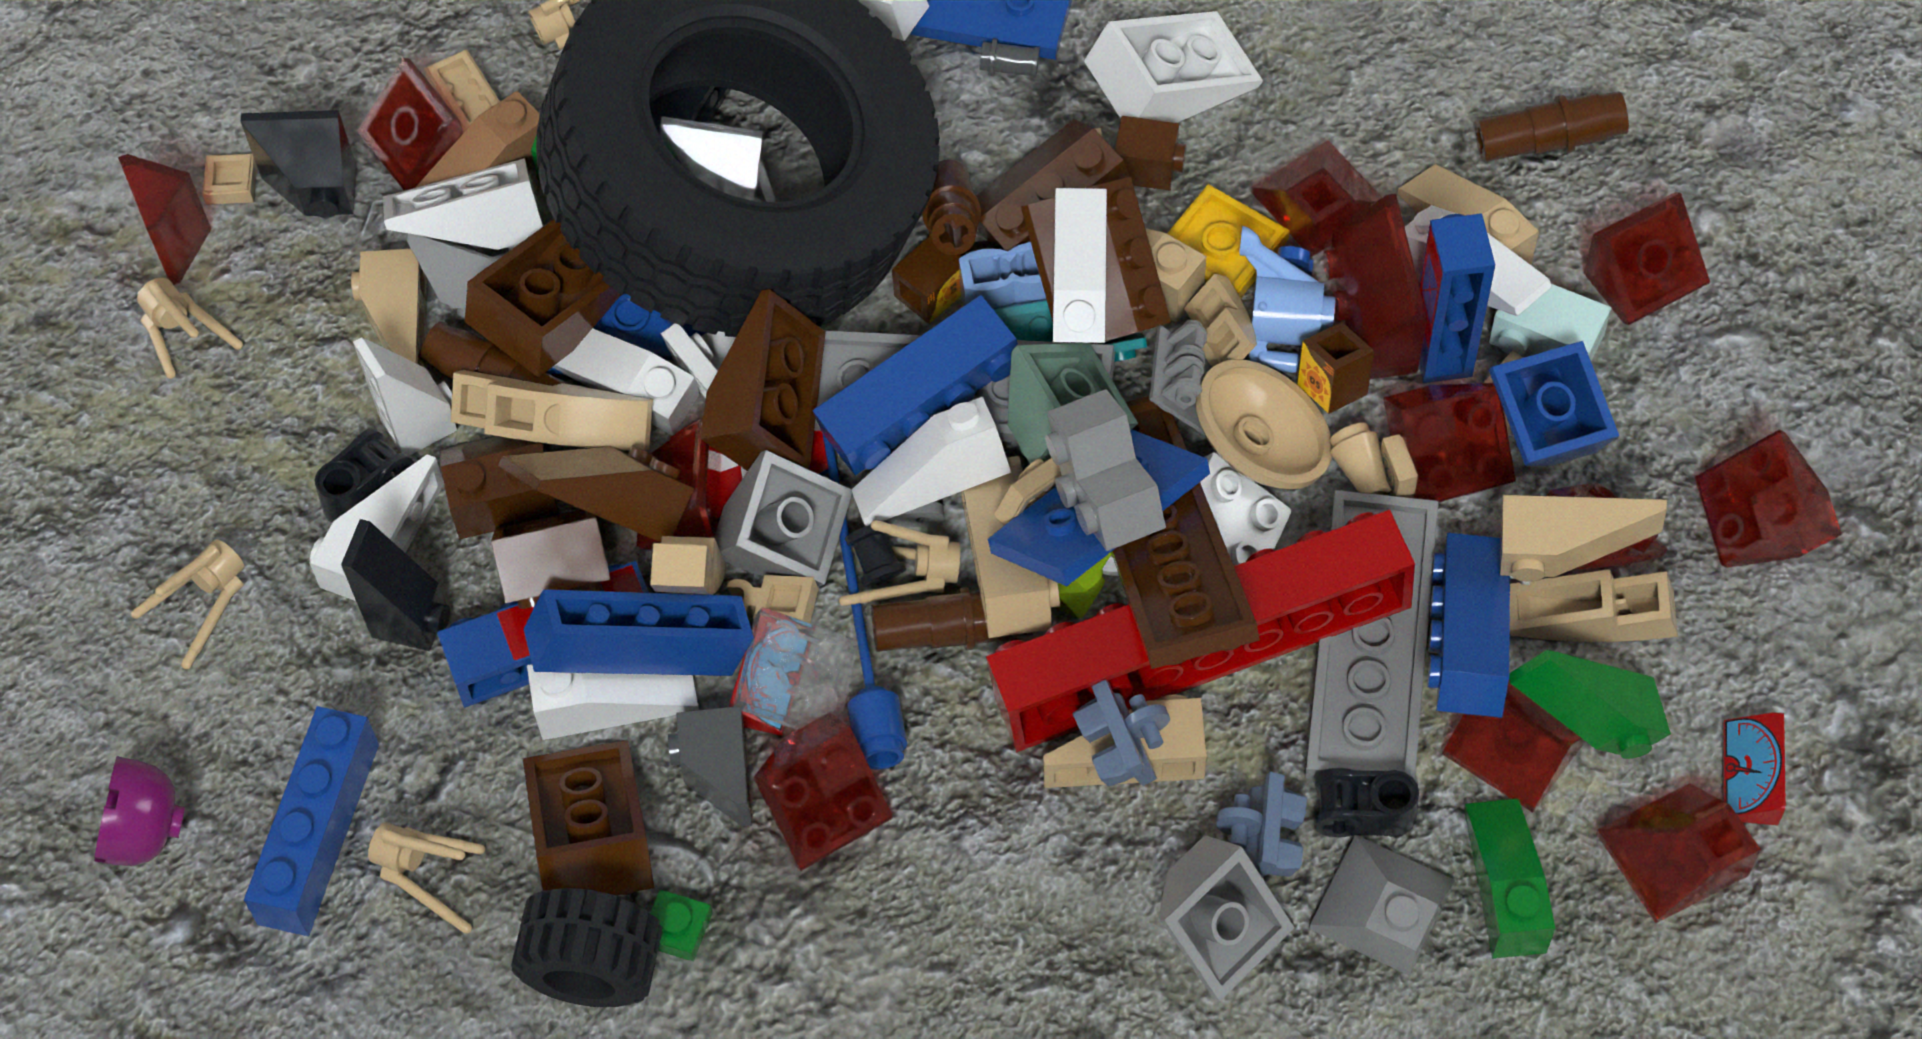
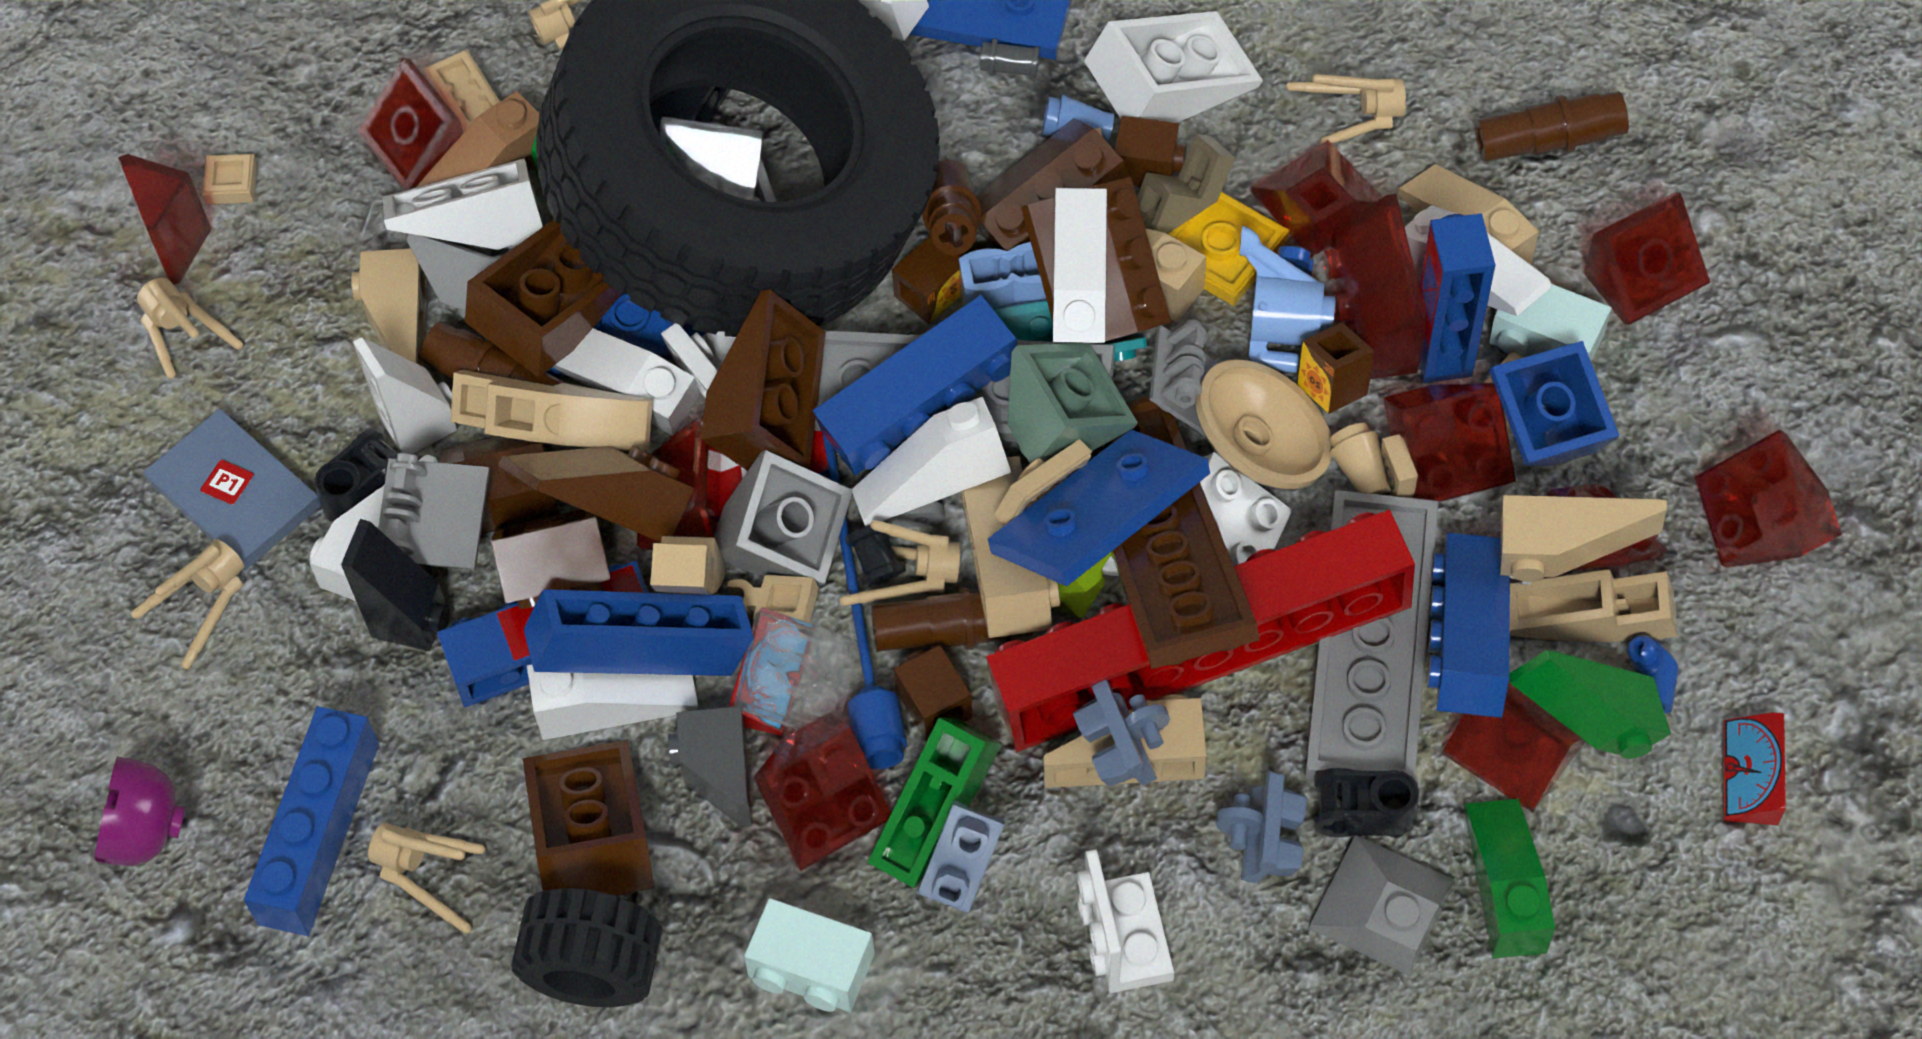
(227, 482): none -> red sticker
(266, 509): none -> sand blue tile
(304, 159): black slope -> none
(434, 510): none -> light grey hinge
(682, 923): green plate -> none
(809, 956): none -> light aqua brick
(931, 689): none -> reddish brown brick
(946, 772): none -> green slope
(961, 857): none -> sand blue hips
(1063, 110): none -> medium blue cone
(1101, 471): light grey brick -> none
(1123, 928): none -> white bracket
(1172, 200): none -> dark tan slope
(1221, 913): light grey slope -> none
(1225, 320): tan slope -> none
(1378, 97): none -> tan plant
(1653, 660): none -> blue arm
(1680, 849): clear red slope -> none

